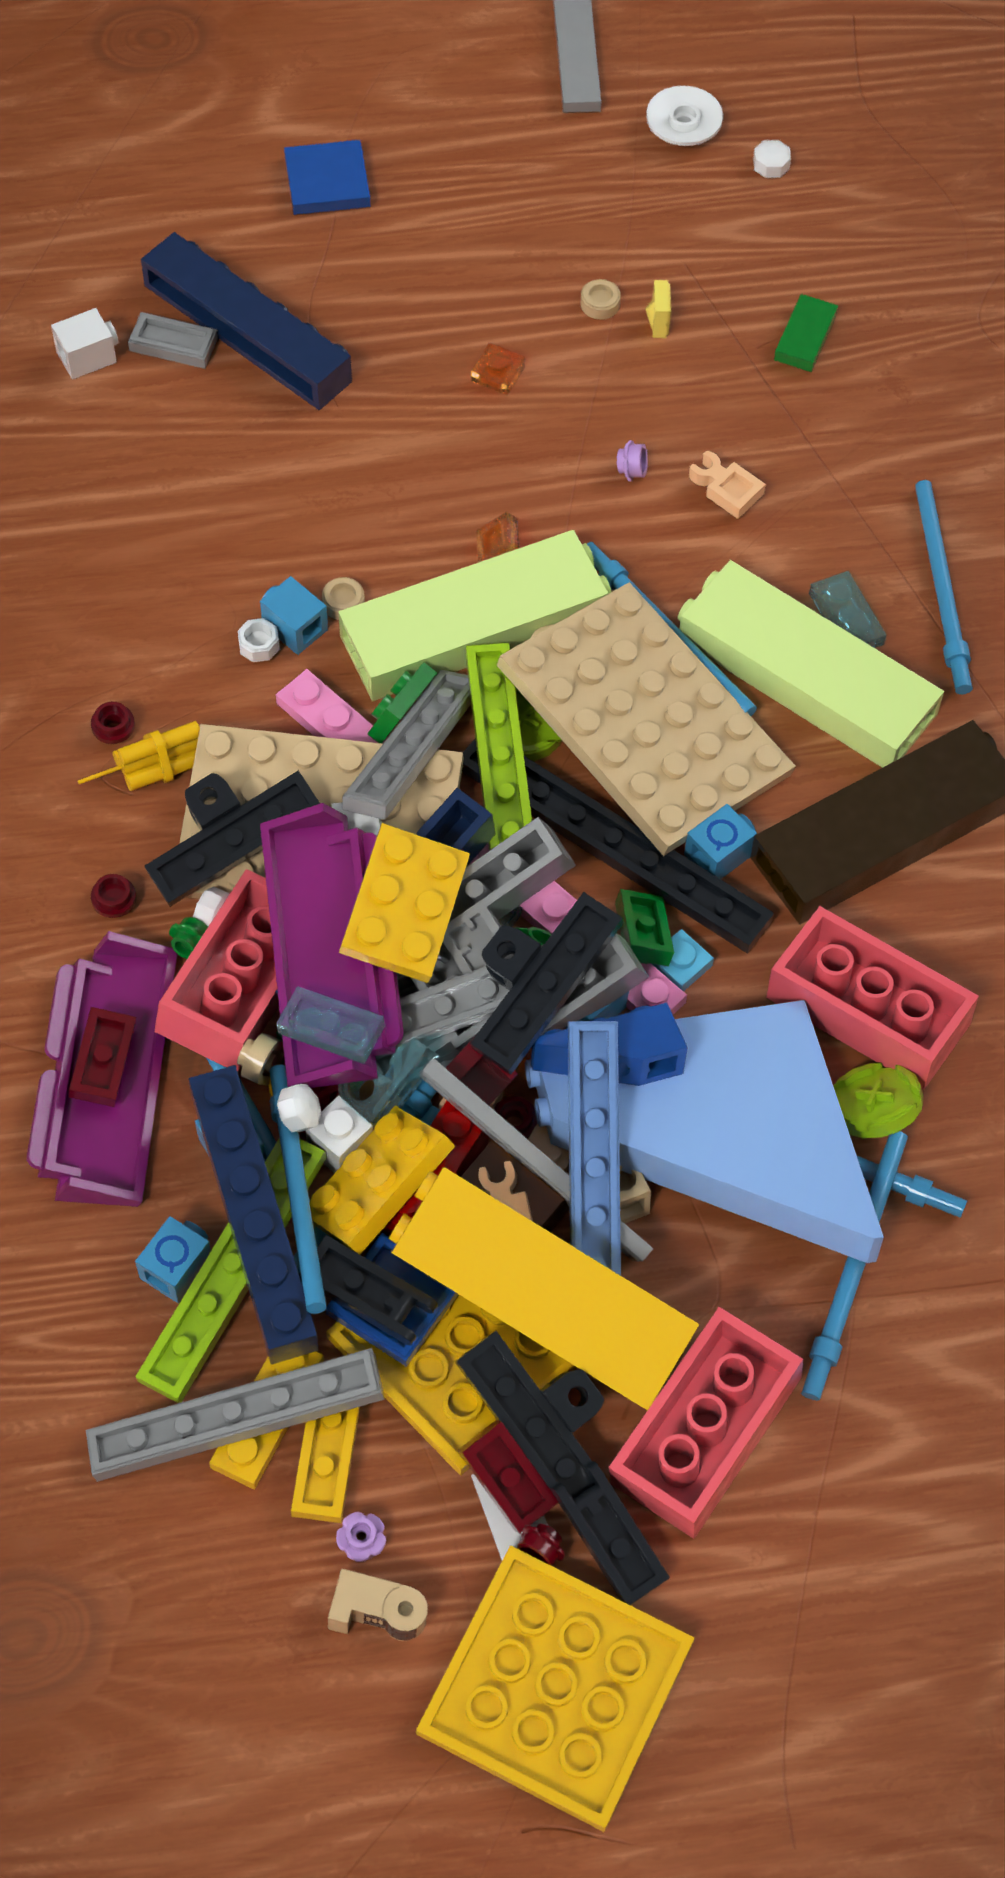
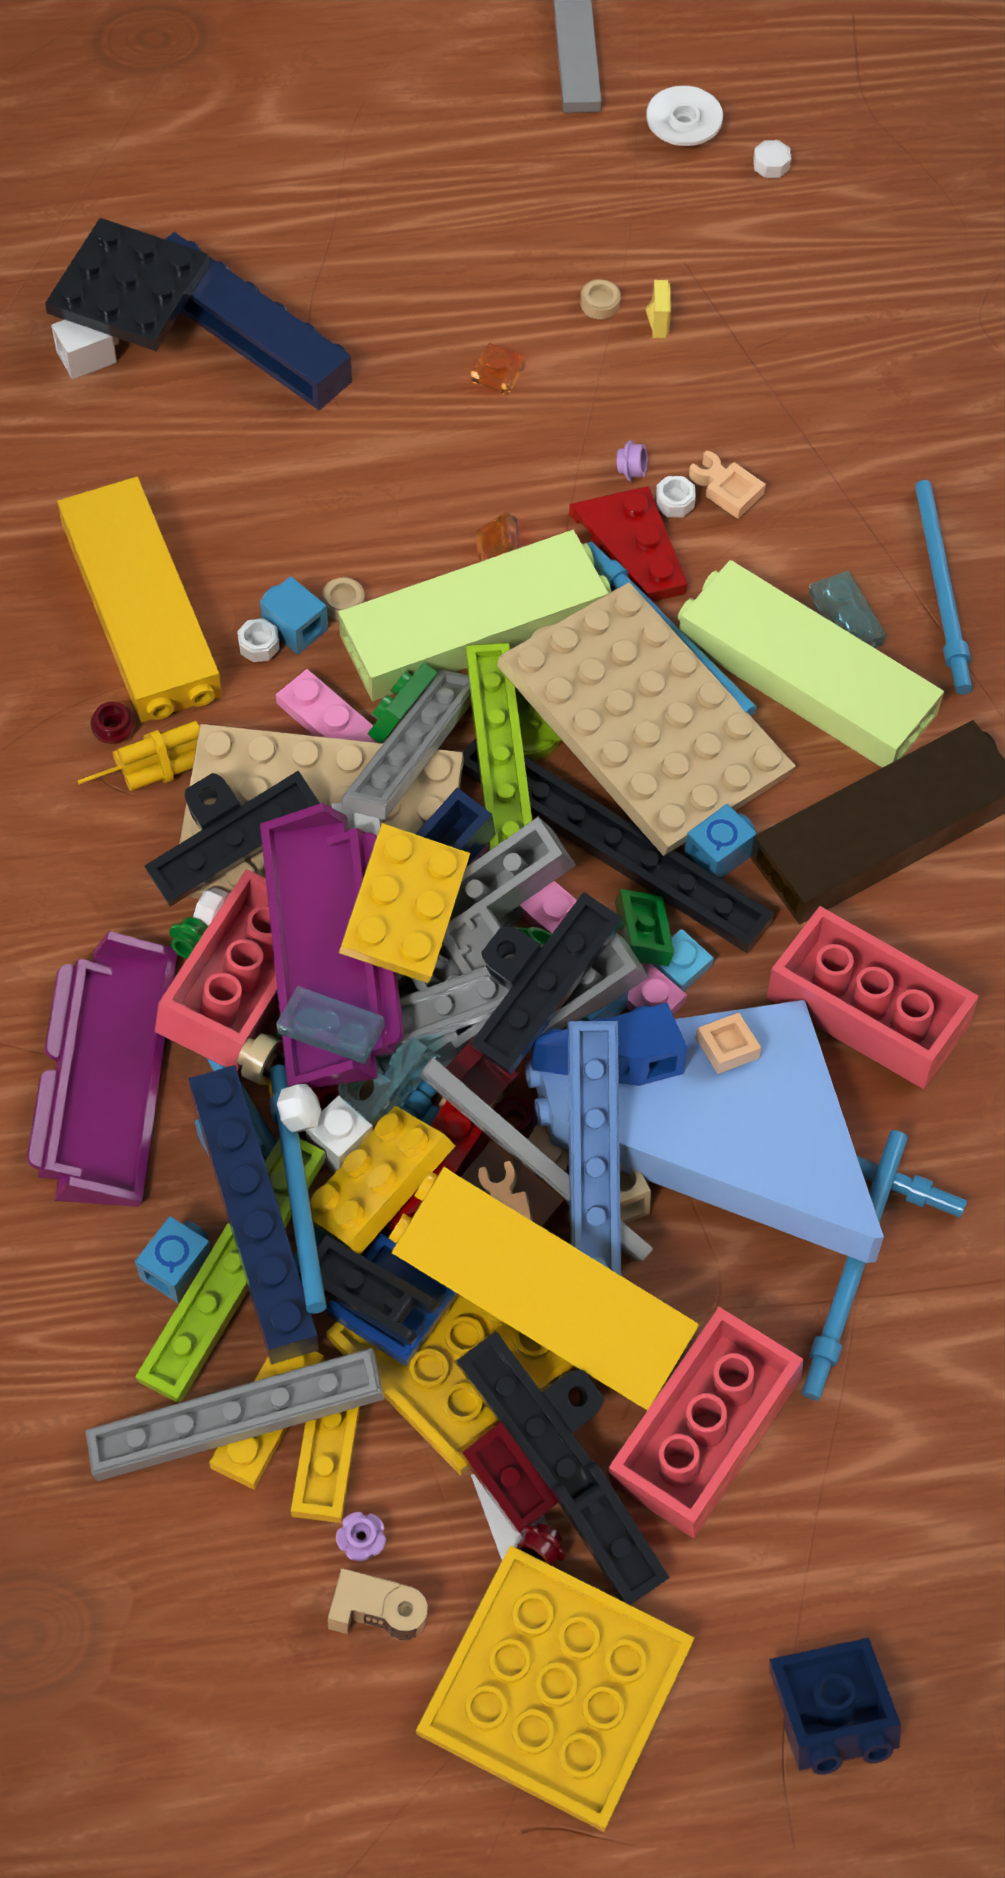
(102, 1057): dark red plate -> none
(113, 896): dark red plate -> none
(127, 284): none -> black plate
(140, 600): none -> yellow brick
(173, 340): light grey tile -> none
(327, 177): blue tile -> none
(635, 536): none -> red wing
(675, 496): none -> white tile
(728, 1043): none -> light nougat plate
(806, 332): green tile -> none
(836, 1706): none -> dark blue plate
(878, 1099): lime tile -> none

